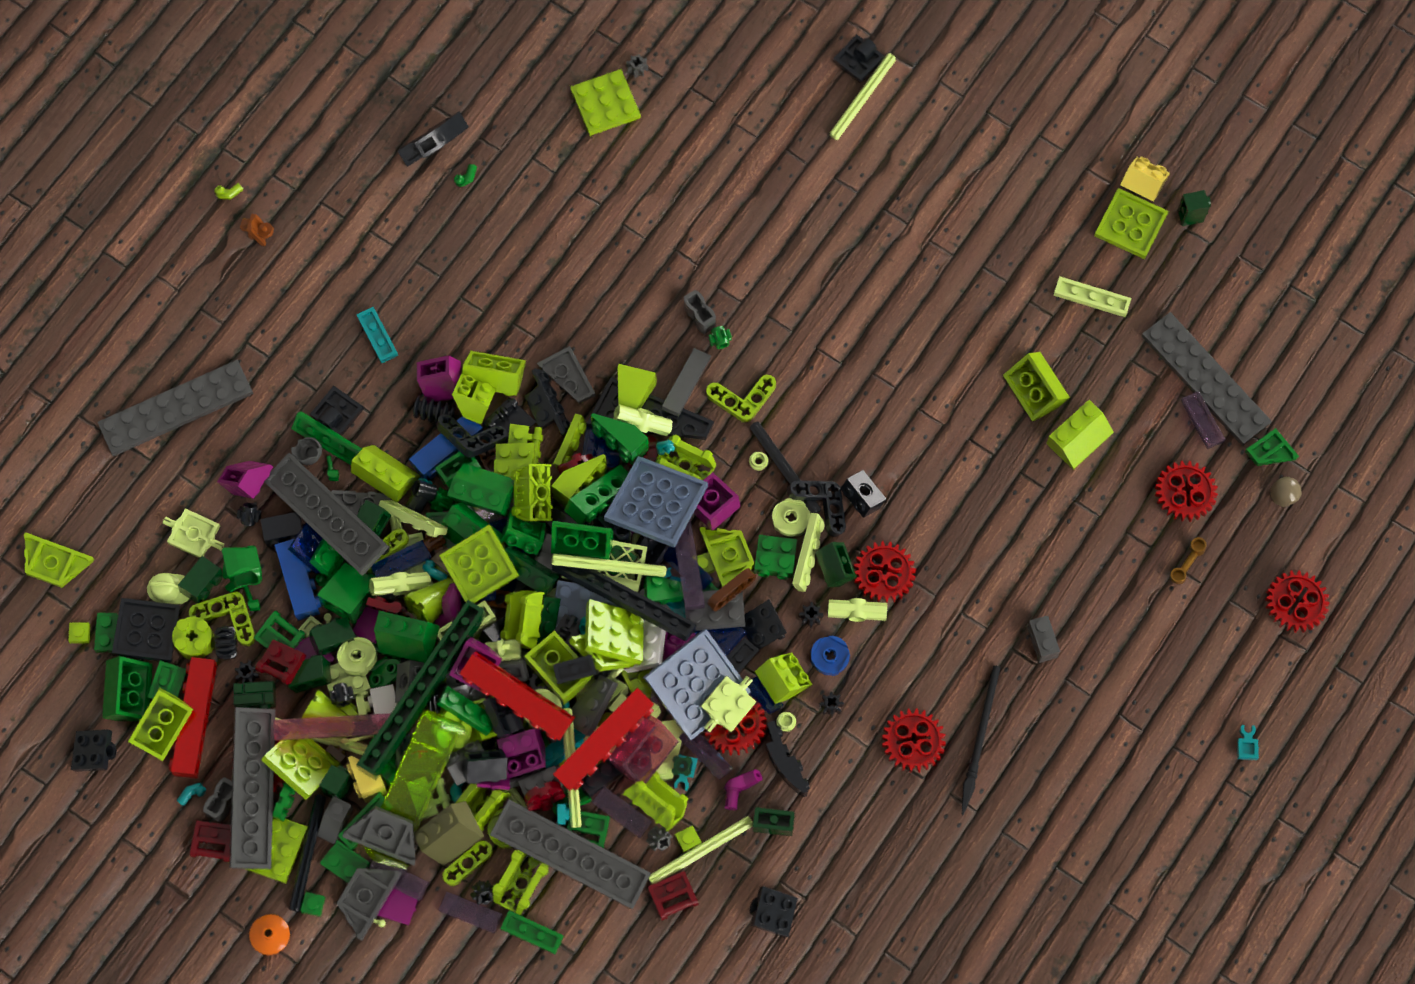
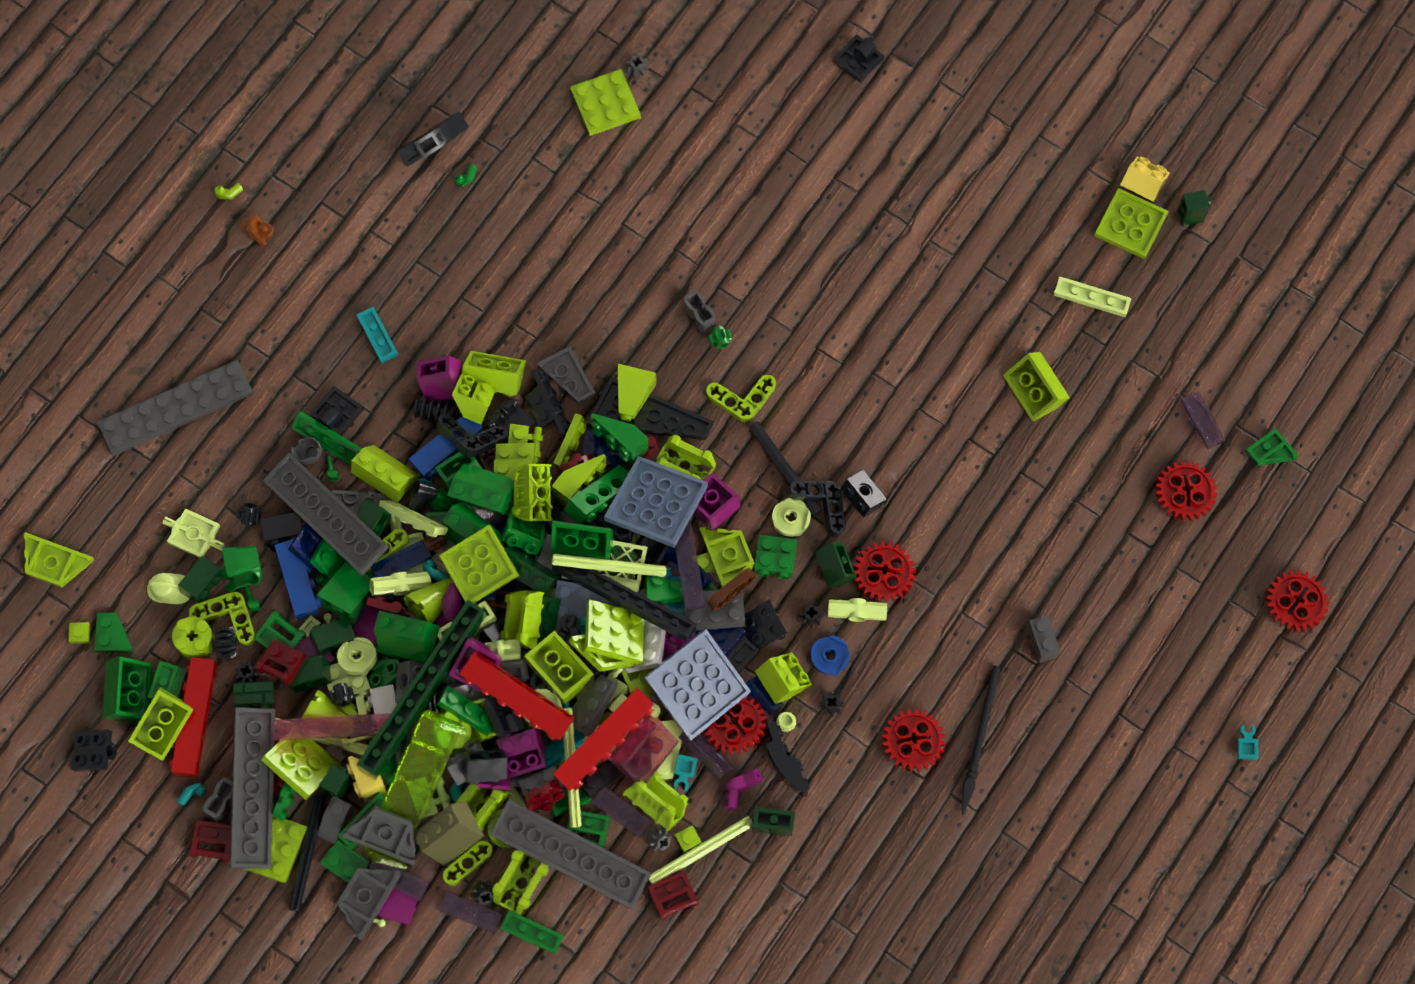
(145, 630): black plate -> none
(245, 478): magenta slope -> none
(273, 943): orange dish -> none
(313, 904): green plate -> none
(562, 814): teal plate -> none
(574, 669): black plate -> none
(643, 420): yellowish green piece -> none
(665, 446): teal arm -> none
(685, 761): dark green plate -> none
(686, 382): dark grey tile -> none
(728, 704): yellowish green plate -> none
(758, 455): yellowish green plate -> none
(773, 911): black plate -> none
(807, 555): yellowish green plate -> none
(862, 96): yellowish green axle -> none
(1080, 435): lime slope -> none
(1197, 548): pearl gold bar -> none
(1204, 374): dark grey plate -> none
(1285, 491): dark tan hair -> none

